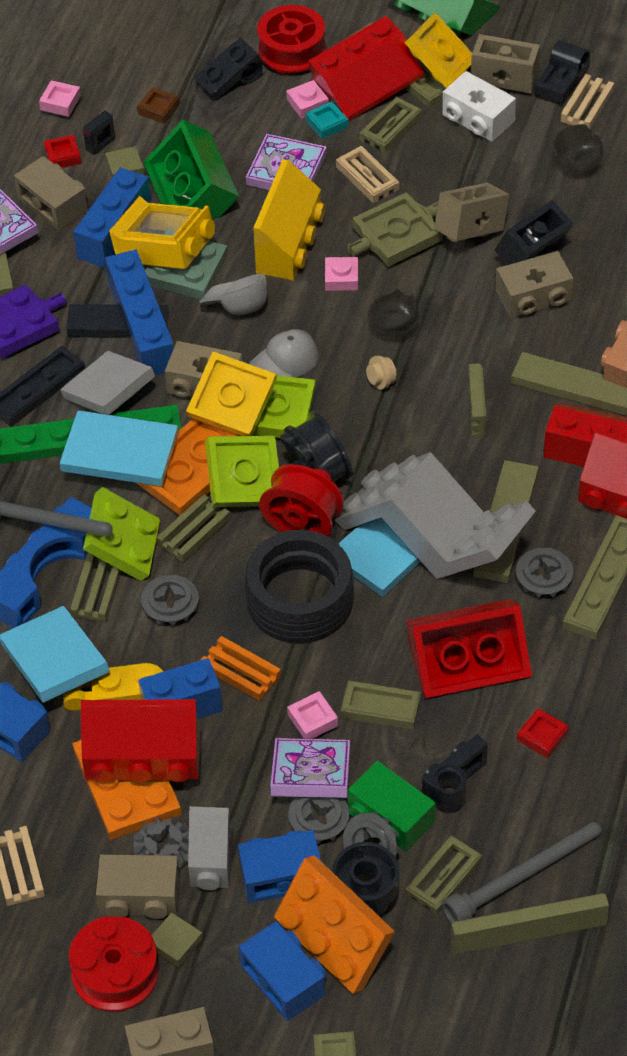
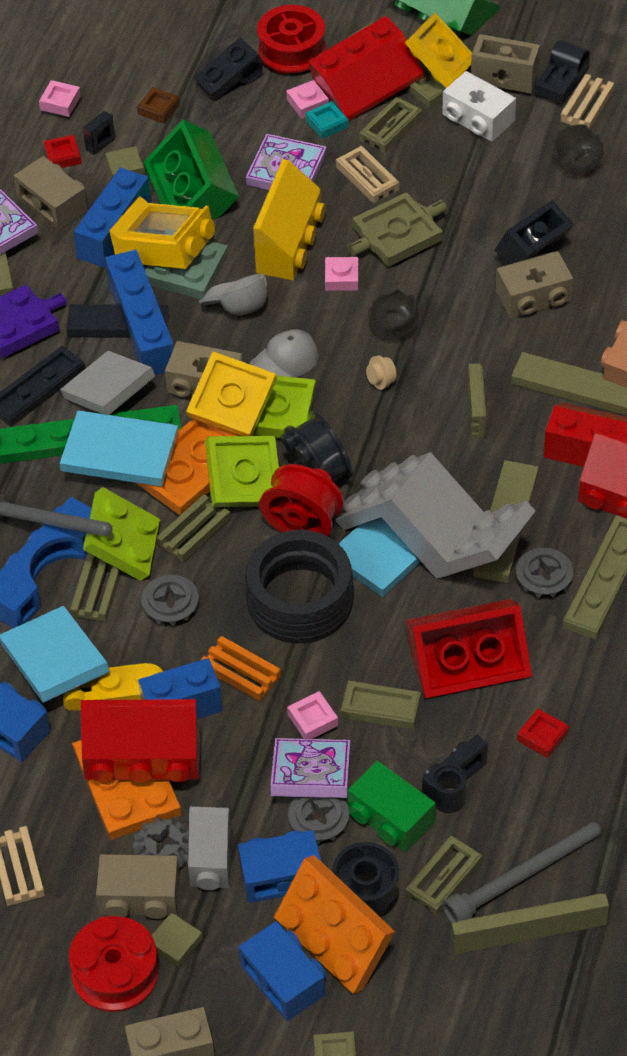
(370, 825): dark grey gear -> none
(471, 212): dark tan brick -> none

